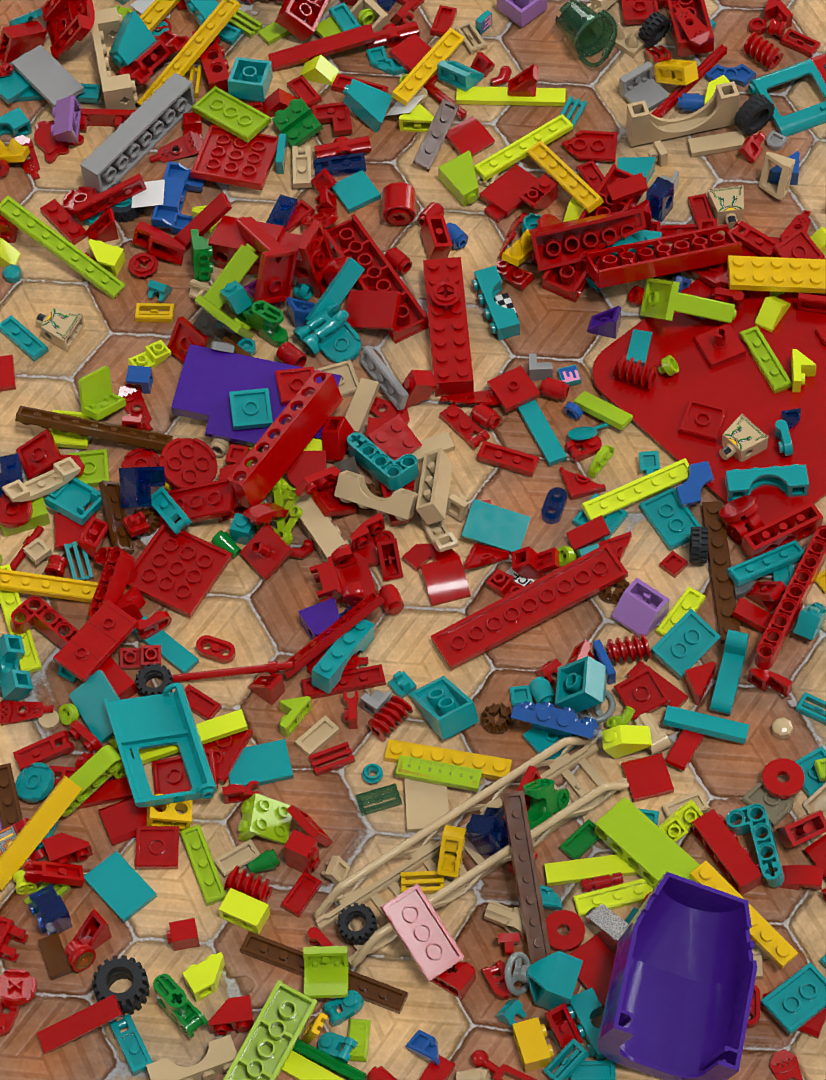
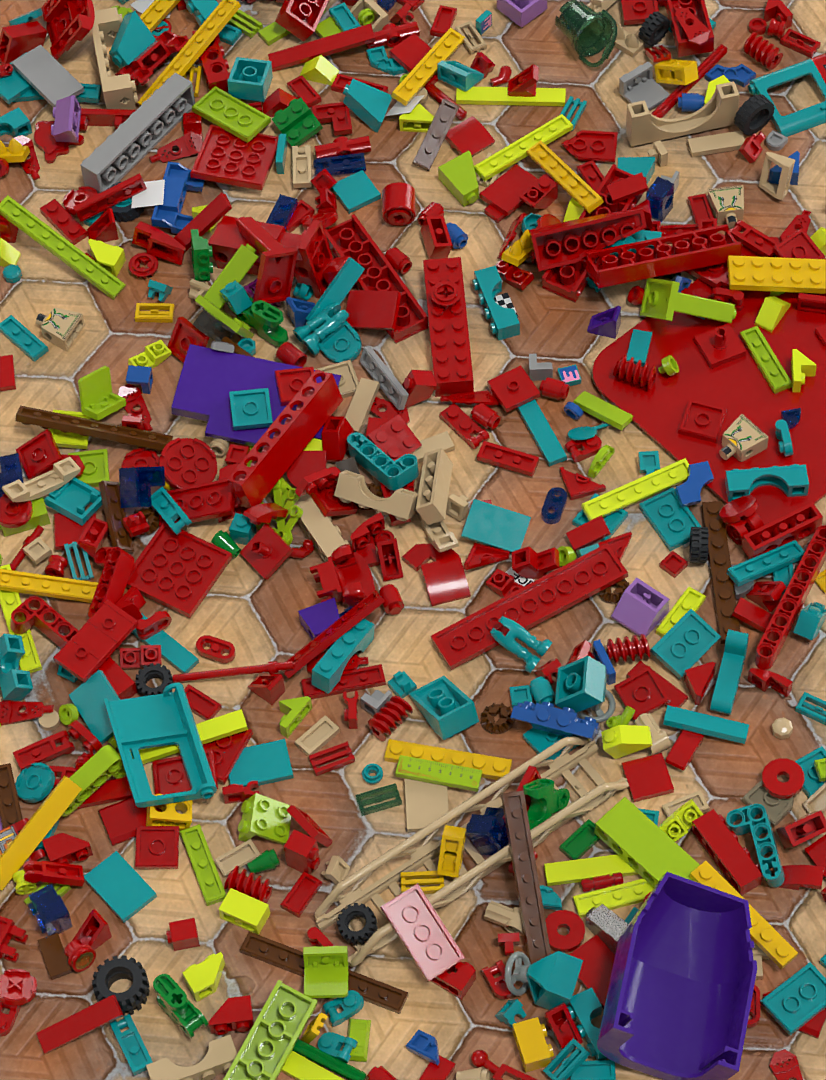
(523, 635): none -> teal piece

